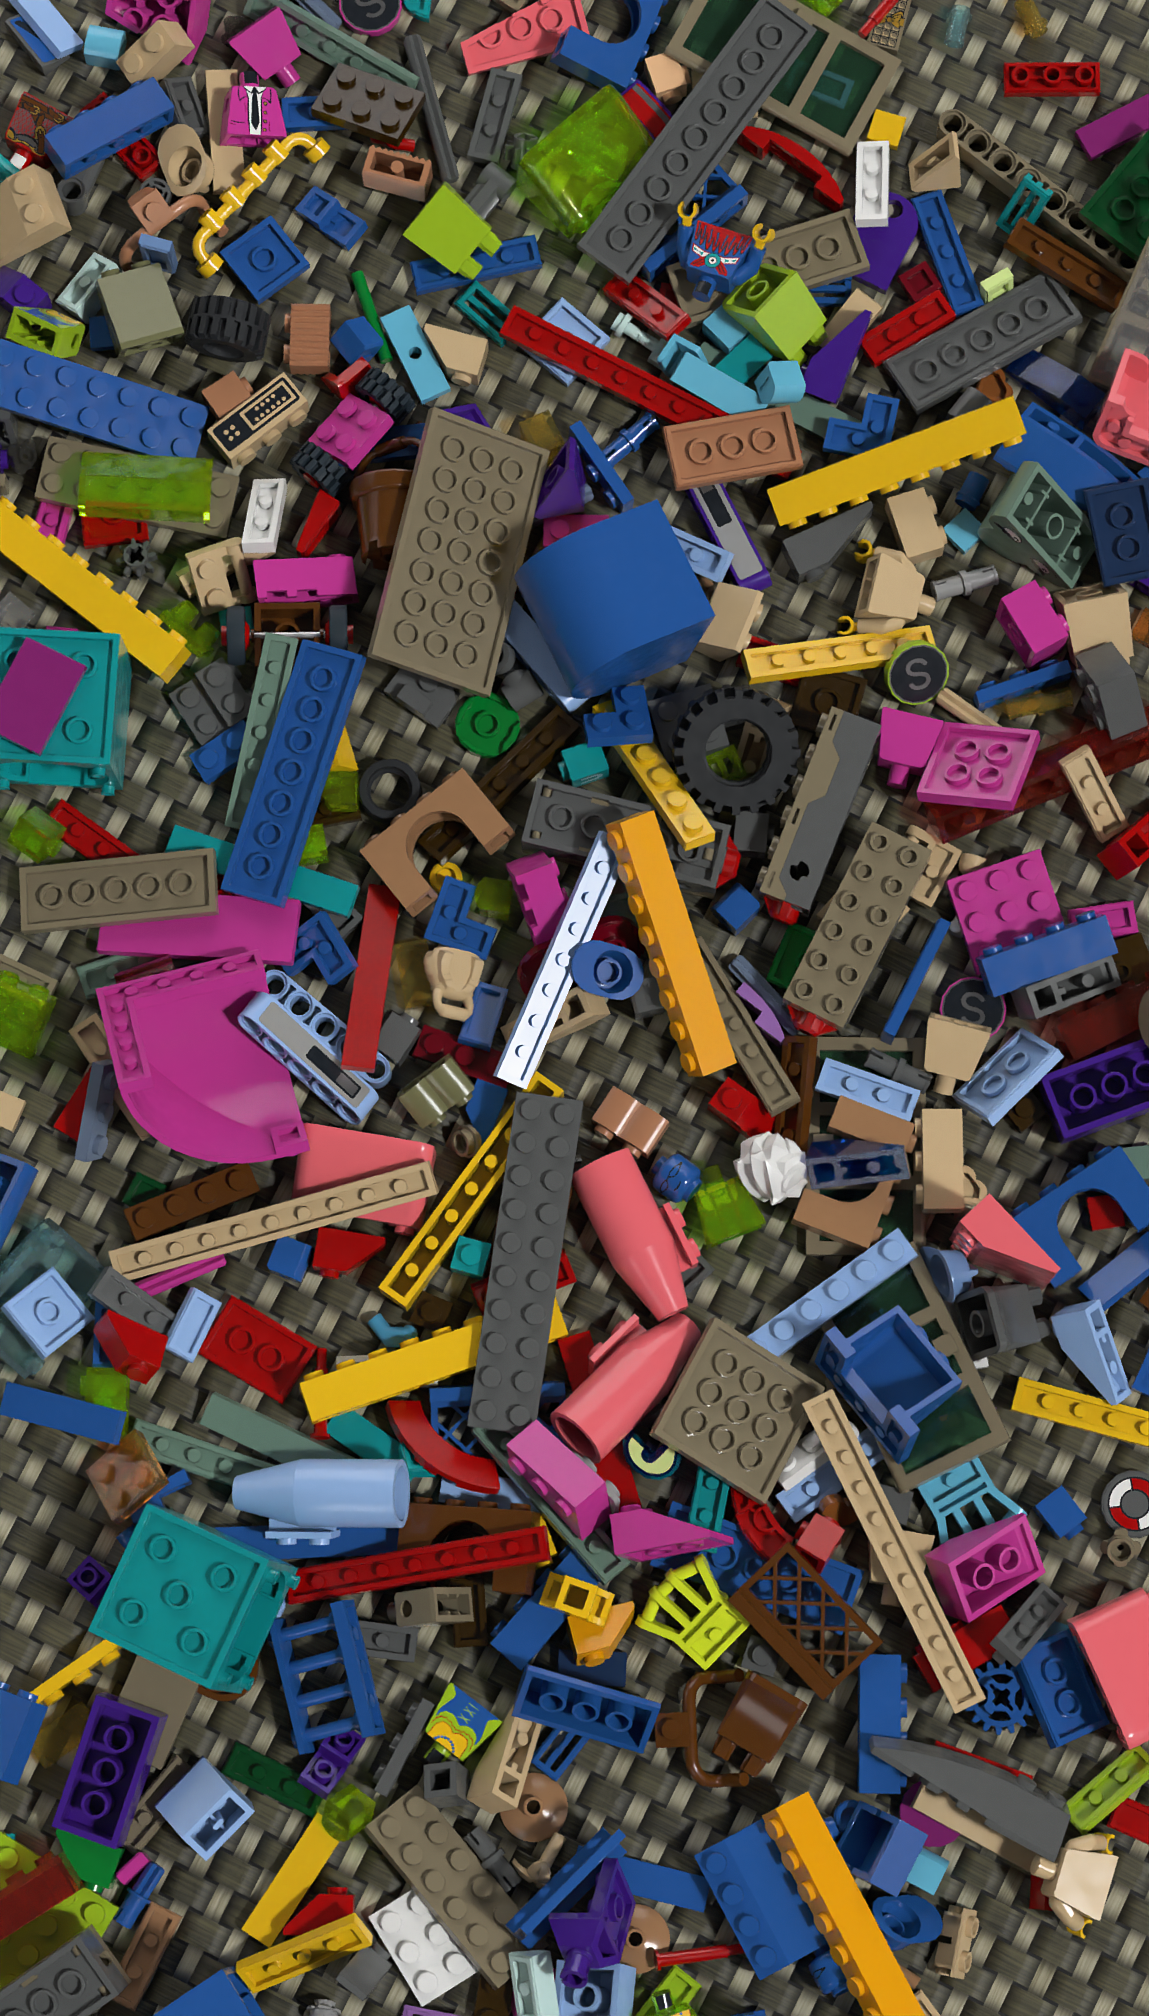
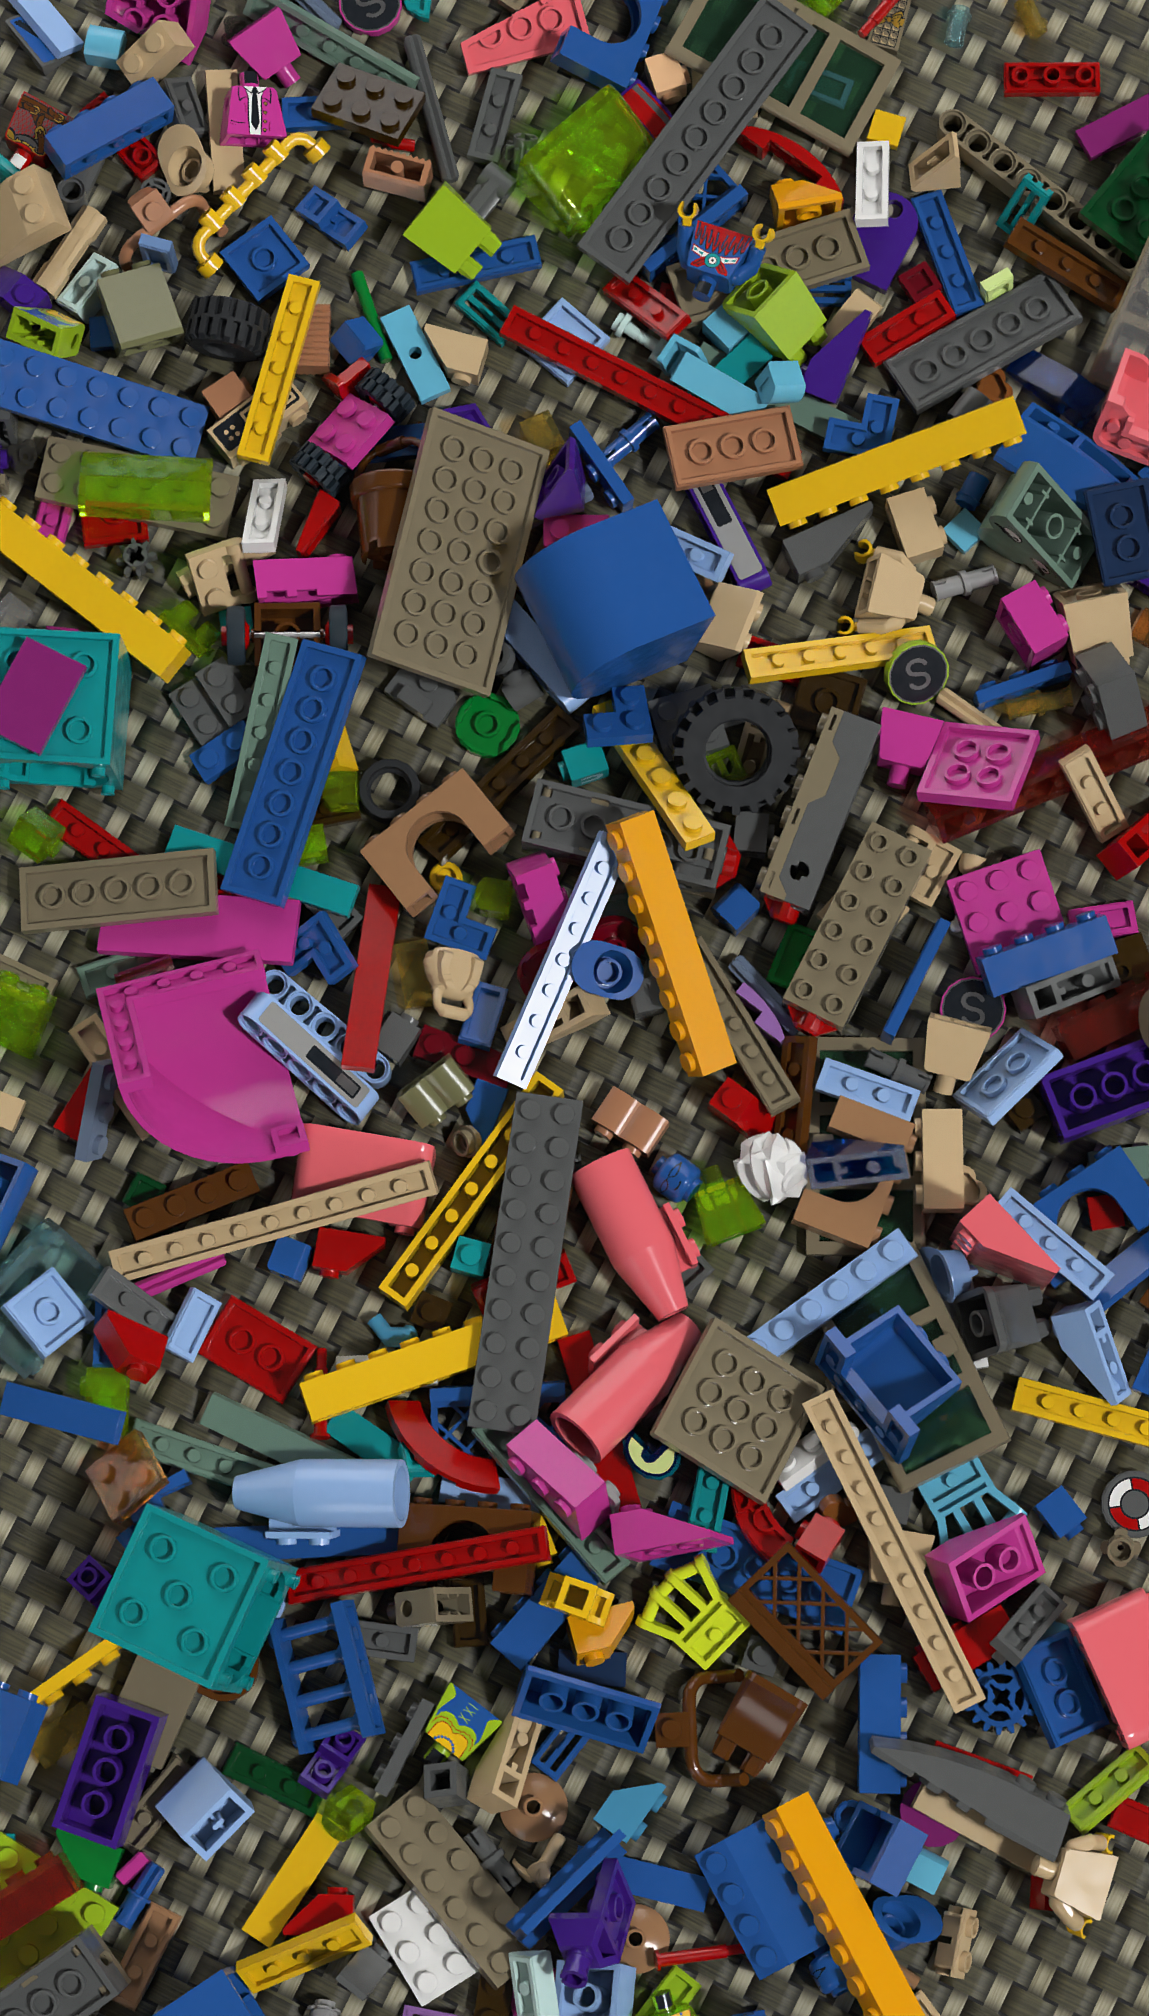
(56, 271): none -> tan axle
(278, 369): none -> yellow plate
(628, 1808): none -> dark azure slope
(801, 201): none -> light orange slope
(1075, 1262): none -> light blue plate

